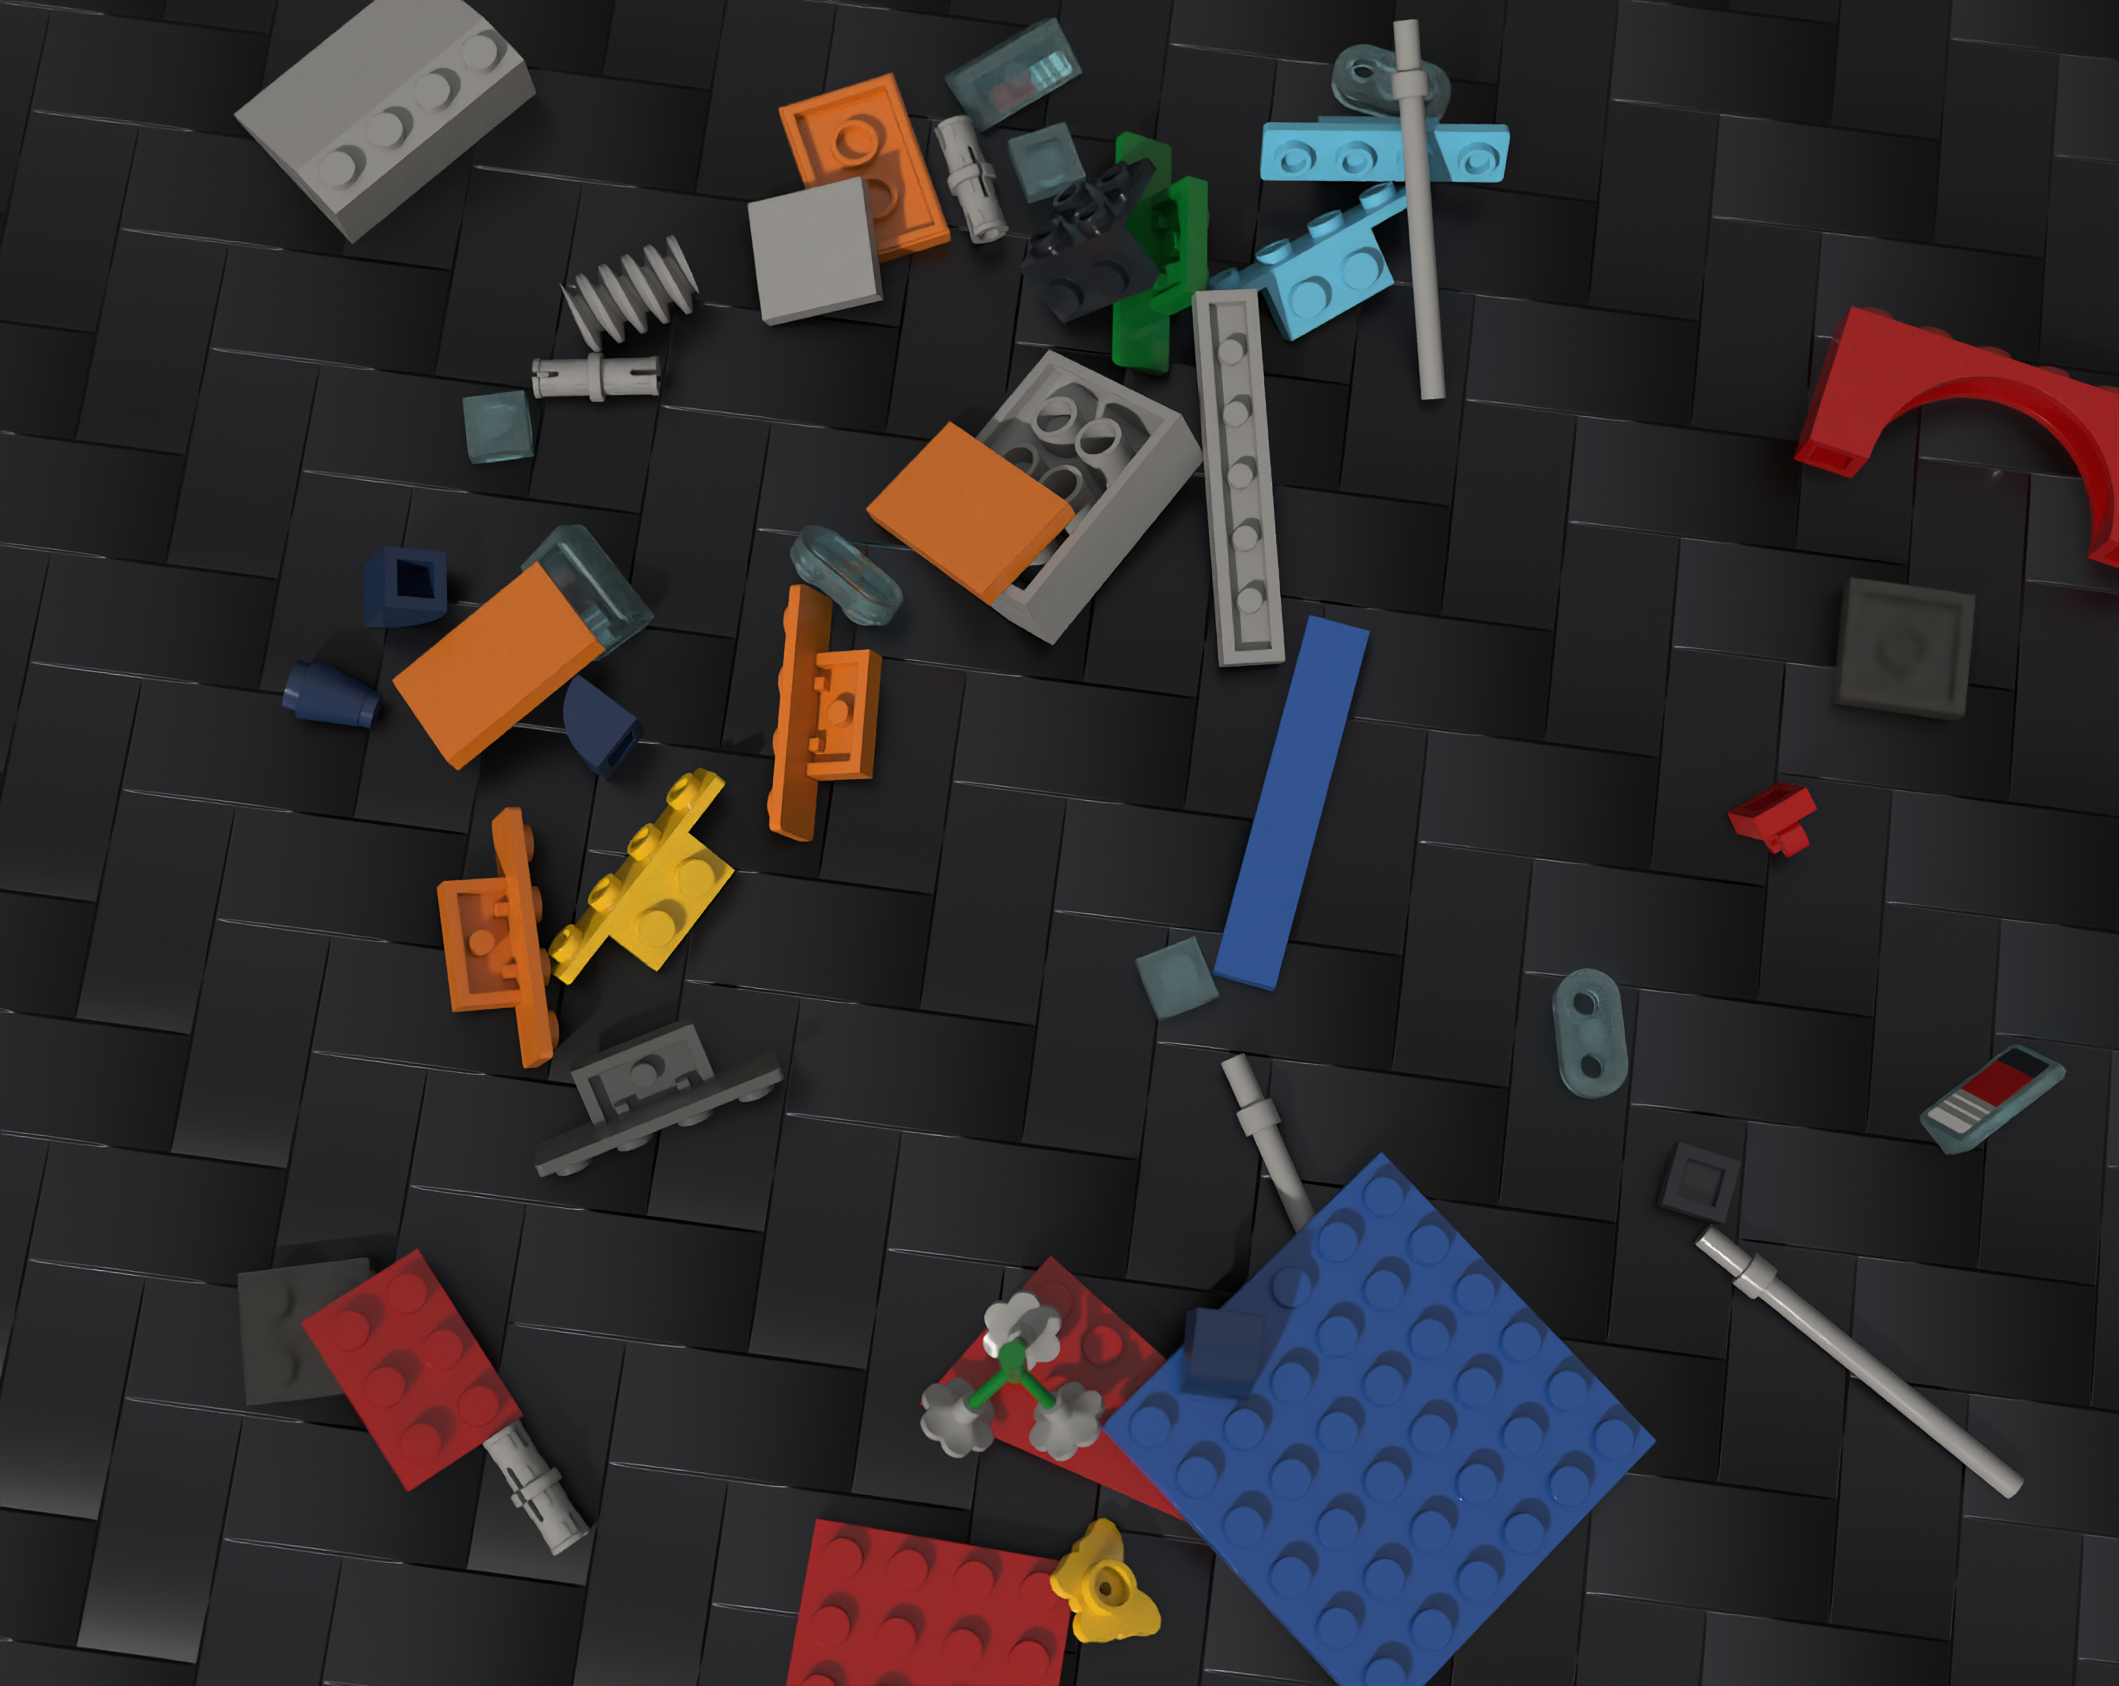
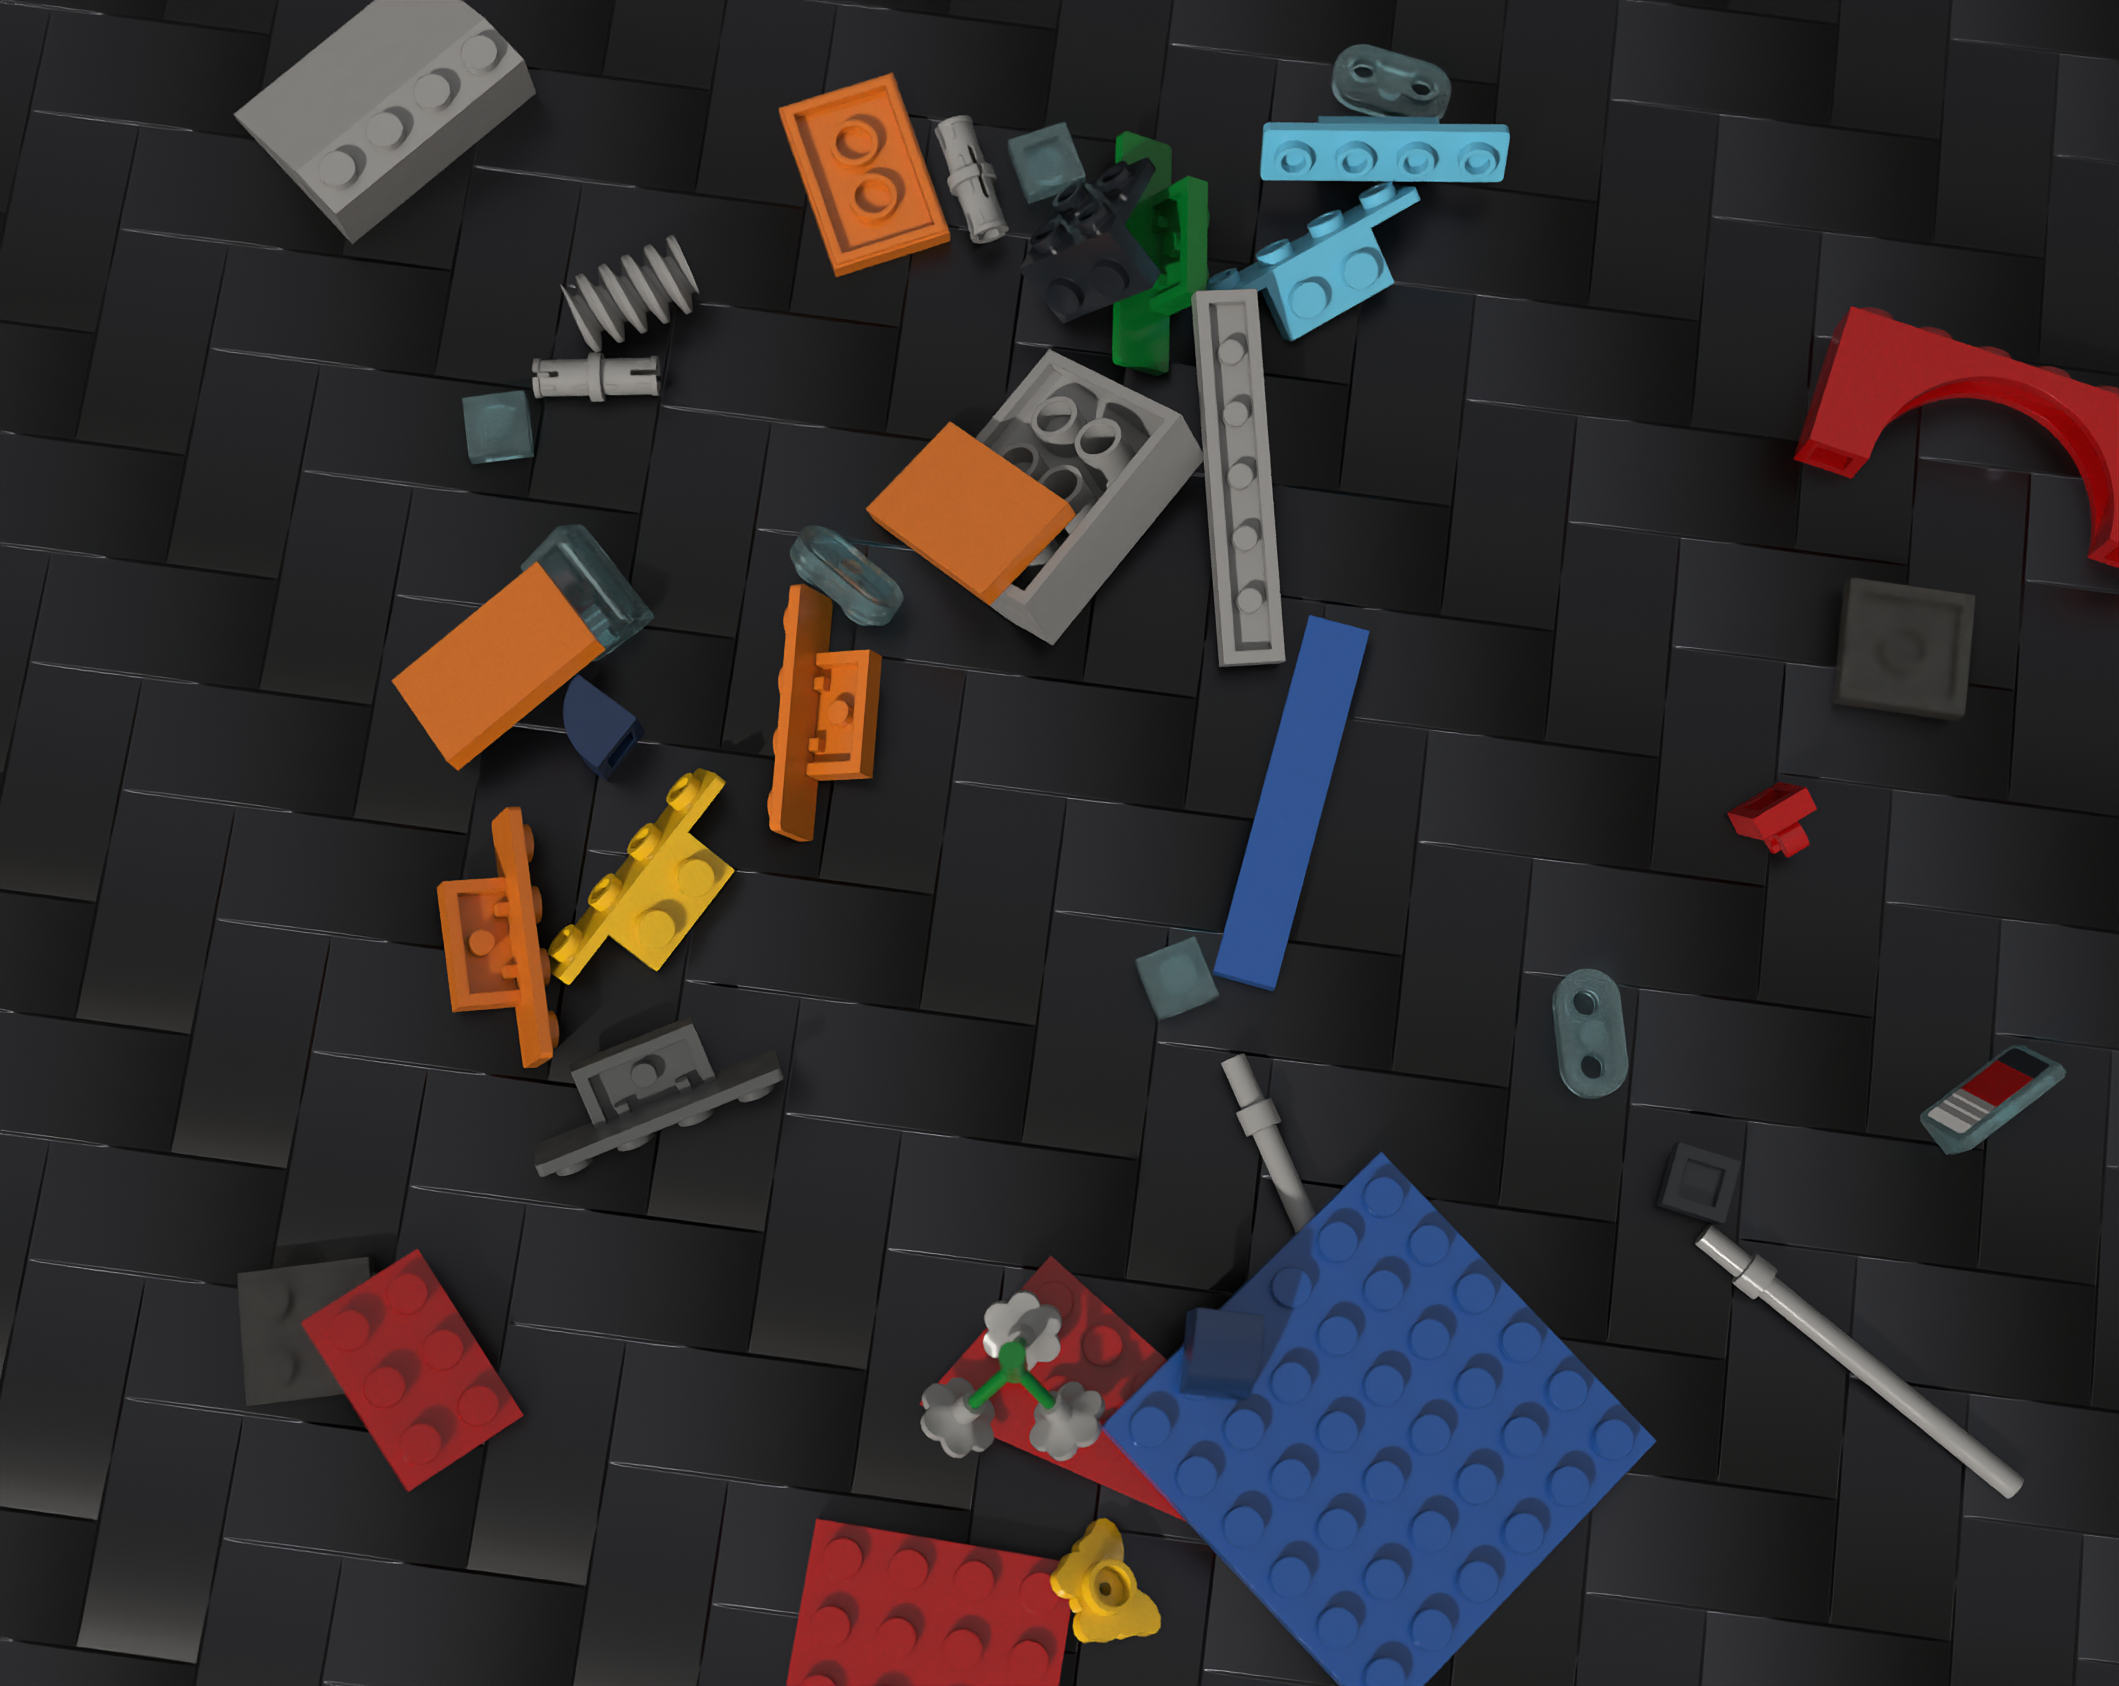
(330, 696): dark blue cone -> none
(405, 587): dark blue brick -> none
(536, 1487): light grey pin -> none
(815, 251): light grey tile -> none
(1014, 73): clear light blue slope -> none
(1410, 87): light grey bar -> none

